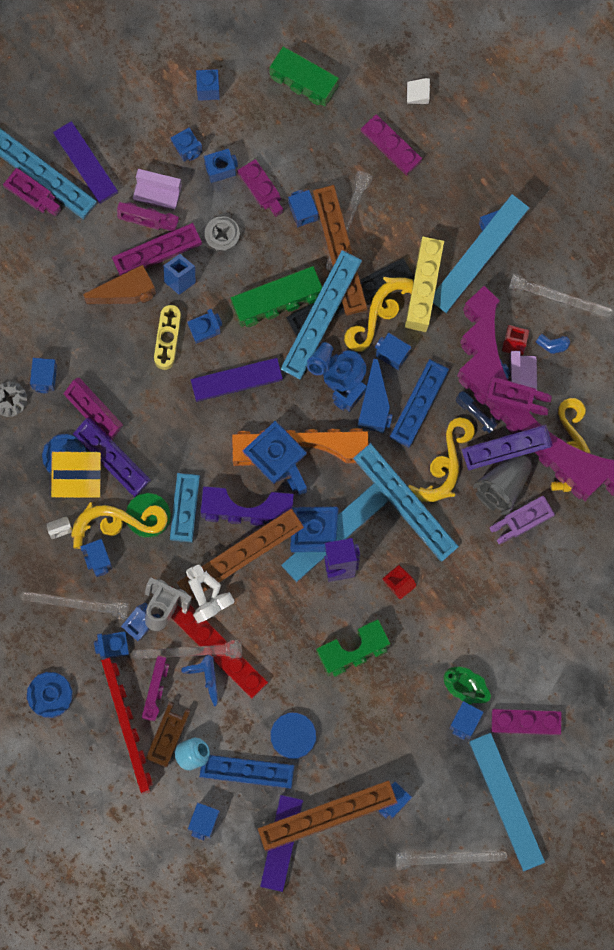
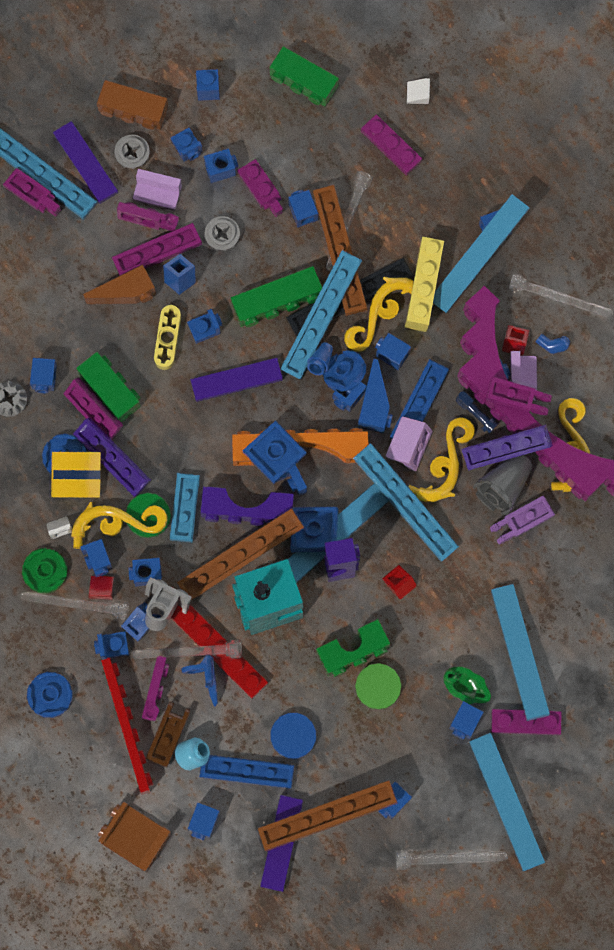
(44, 570): none -> green tile
(101, 587): none -> red slope
(109, 386): none -> green brick
(132, 105): none -> dark orange brick
(133, 836): none -> dark orange panel
(134, 142): none -> light grey gear
(153, 563): none -> blue brick
(217, 602): white piece -> none
(268, 597): none -> teal piece
(378, 686): none -> bright green tile
(409, 442): none -> lavender panel
(520, 652): none -> dark azure tile

